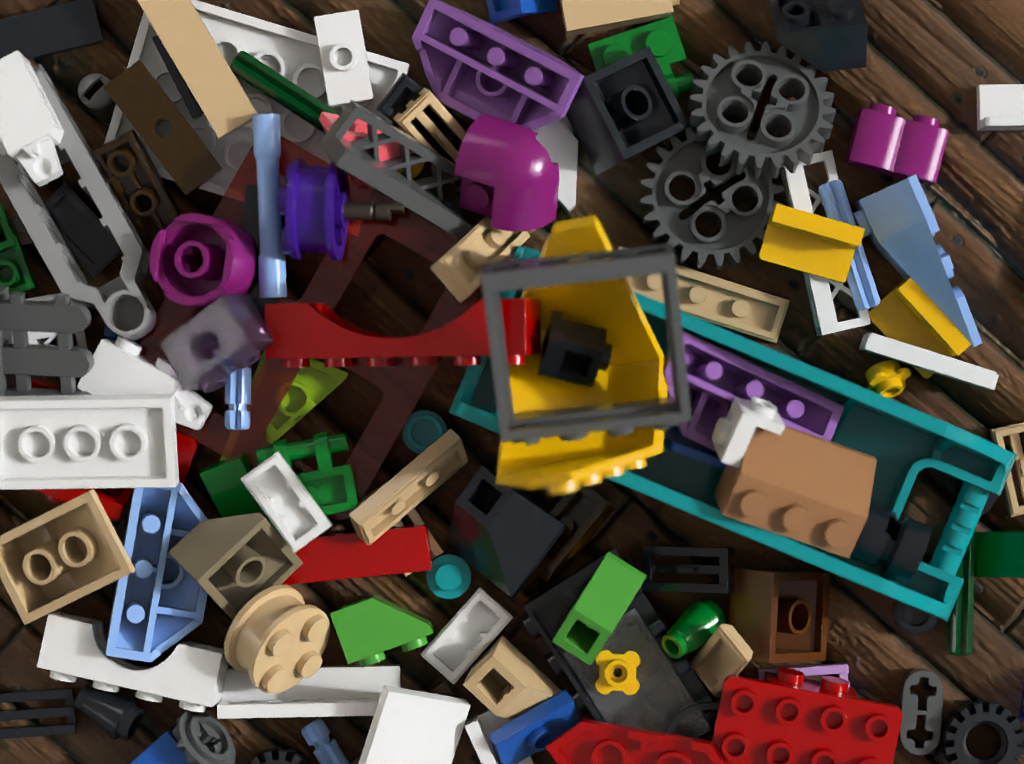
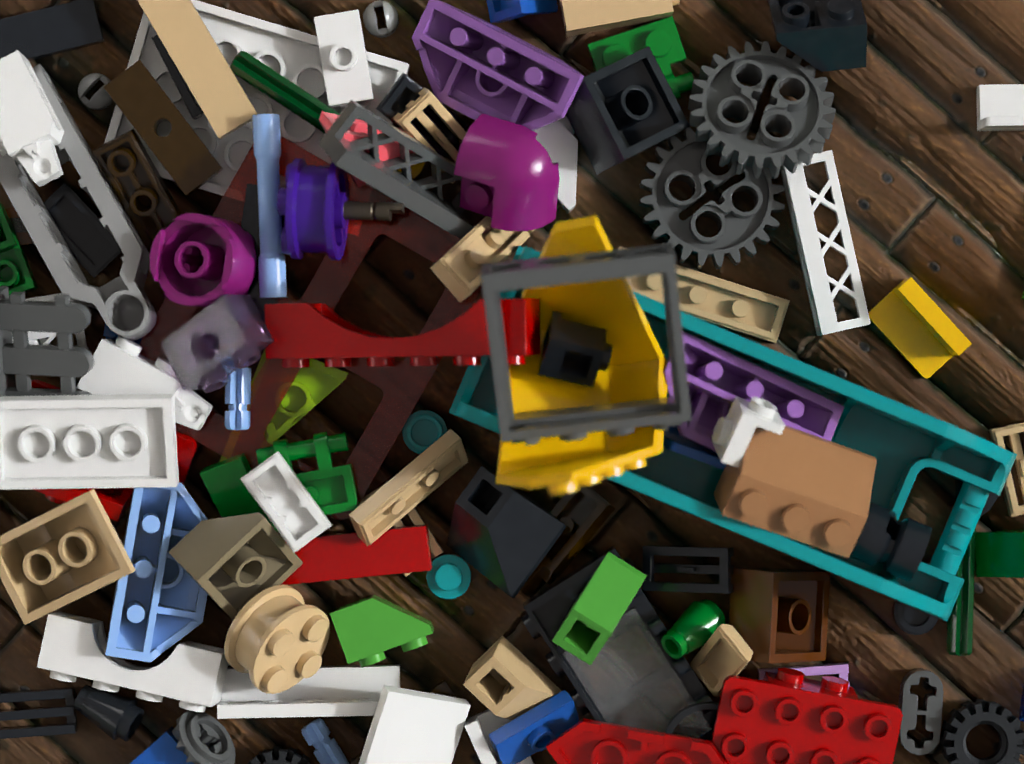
(370, 19): none -> light grey hinge
(466, 635): white plate -> none
(608, 663): yellow plate -> none
(810, 243): yellow panel -> none
(859, 276): light blue axle -> none
(887, 378): yellow plate -> none
(897, 145): magenta brick -> none
(903, 232): light blue wedge -> none
(929, 361): white tile -> none

